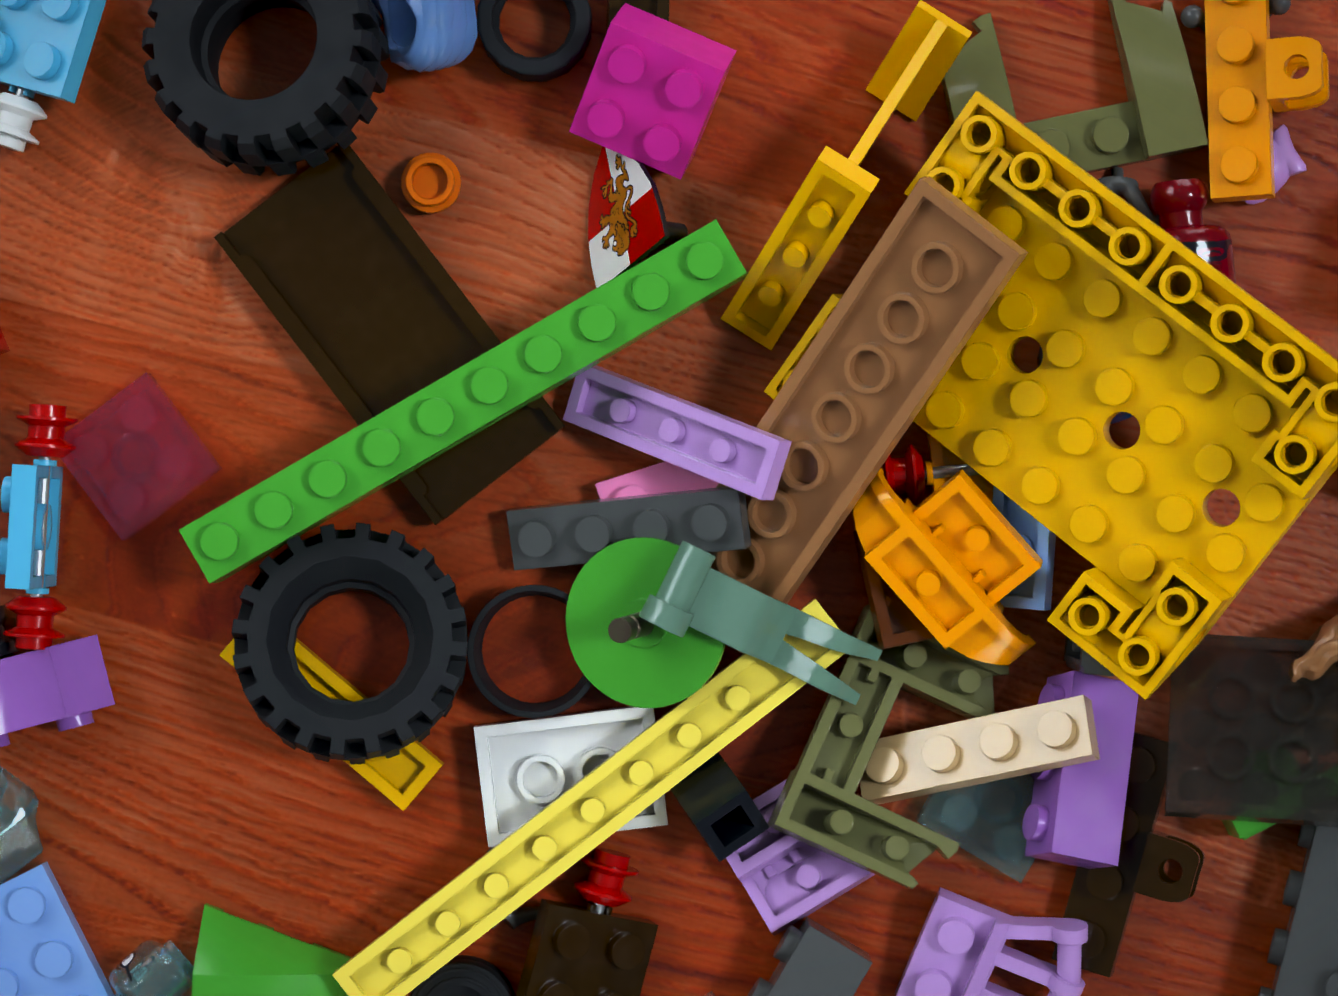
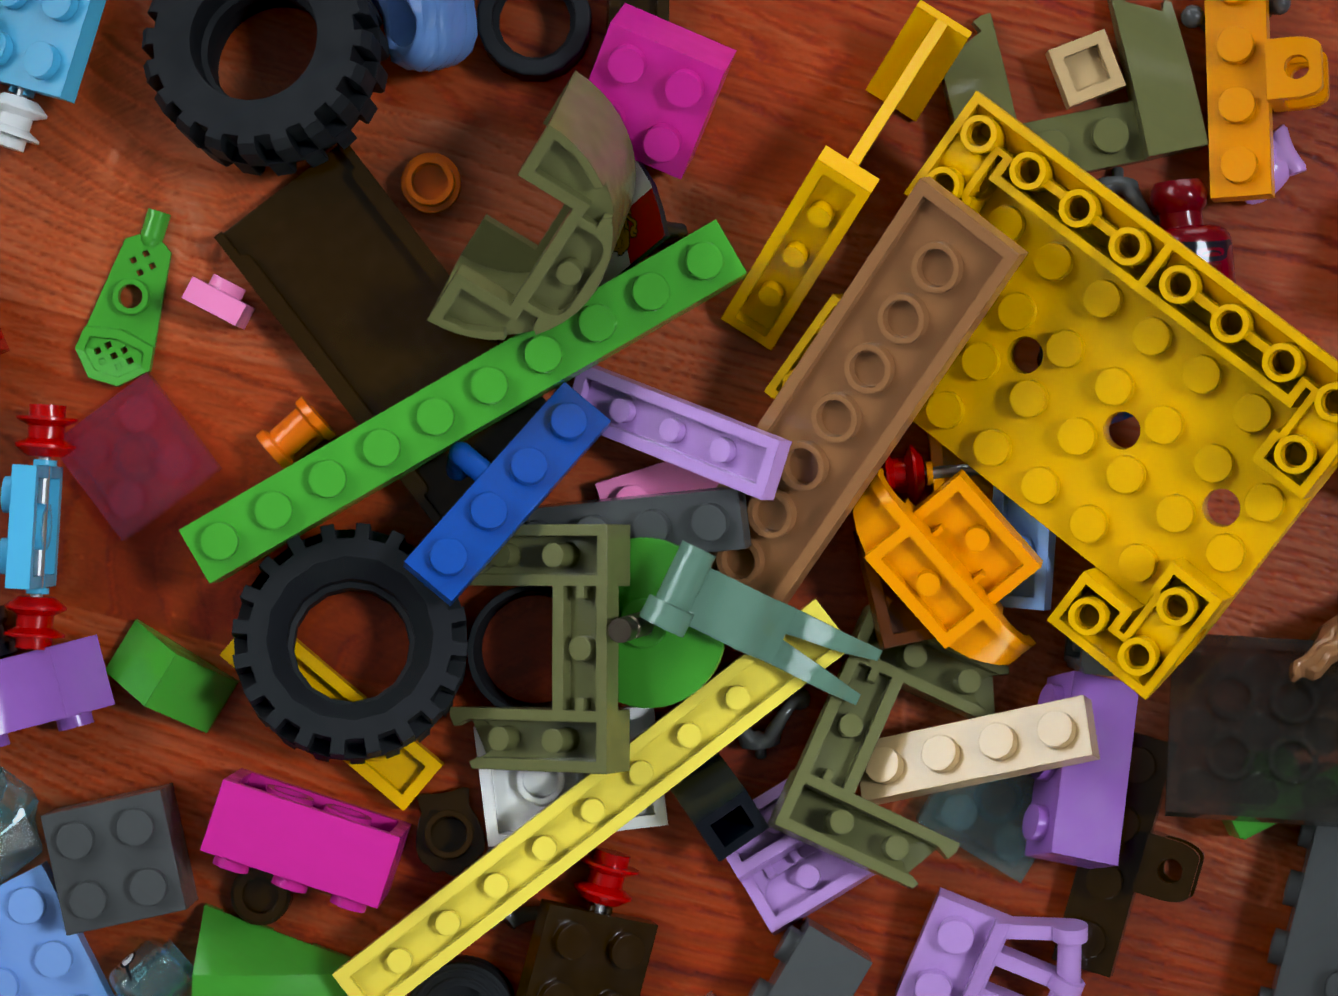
(119, 859): none -> dark grey brick
(124, 326): none -> bright green piece
(170, 677): none -> bright green slope
(220, 299): none -> bright pink plate
(258, 899): none -> dark brown tile
(296, 434): none -> orange bush
(305, 840): none -> dark pink brick
(448, 832): none -> dark brown animal
(503, 491): none -> blue plate
(519, 287): none -> olive cylinder
(584, 724): none -> olive wedge
(771, 735): none -> dark grey piece
(1085, 69): none -> tan plate

